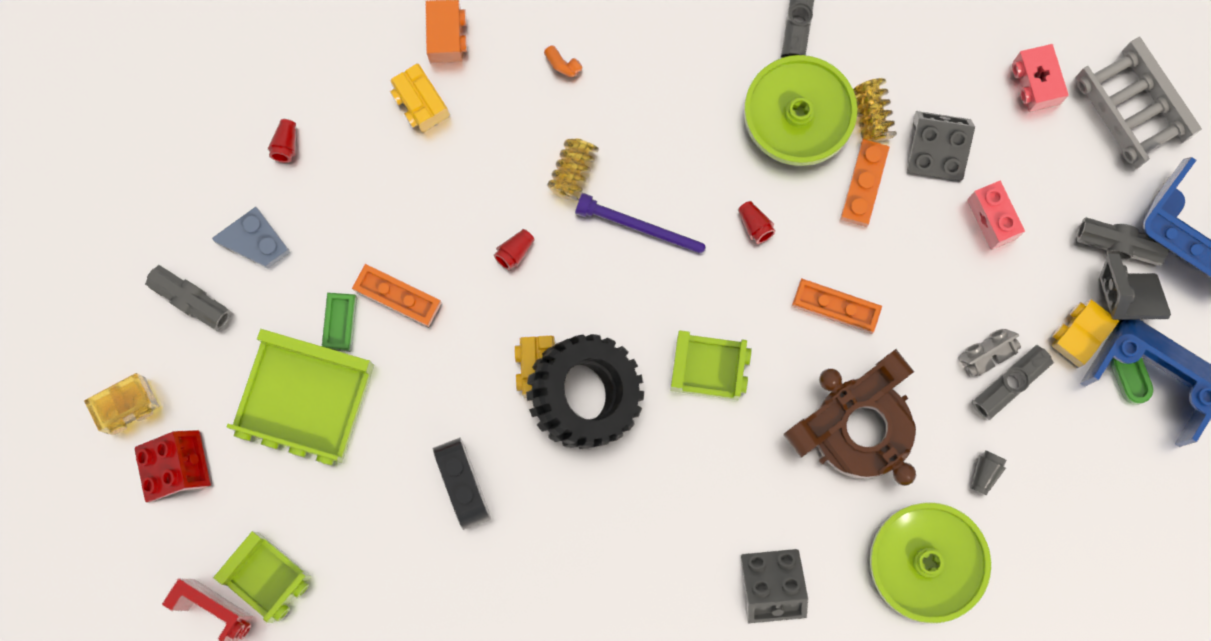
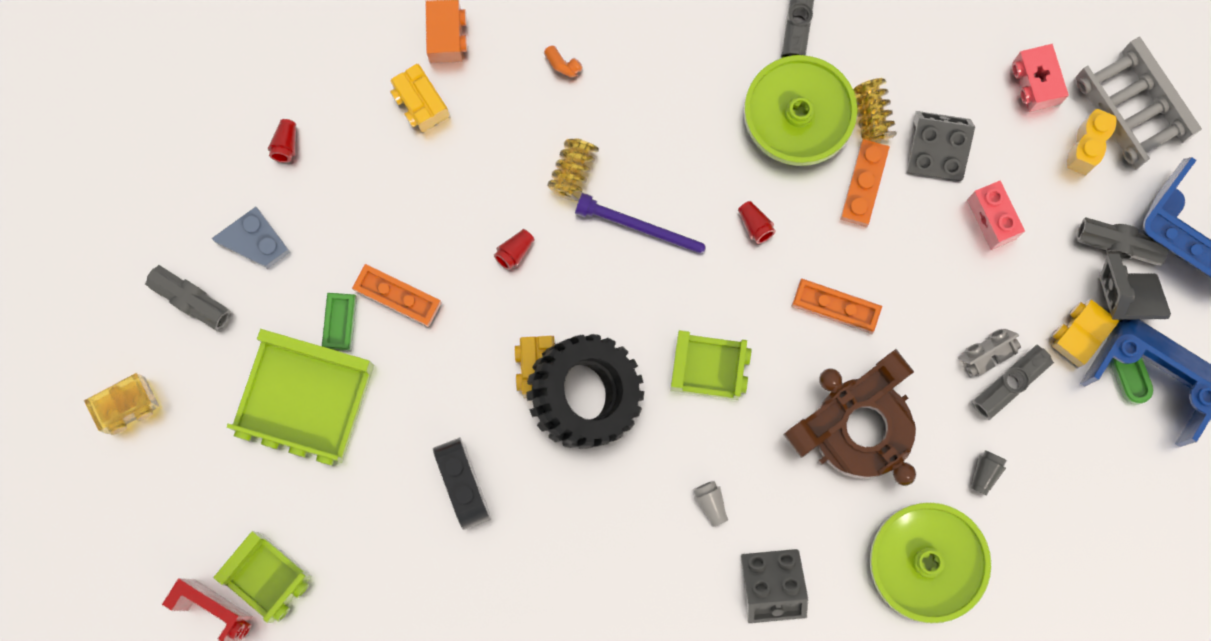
(172, 464): red bracket -> none
(711, 502): none -> light grey cone
(1091, 142): none -> yellow brick

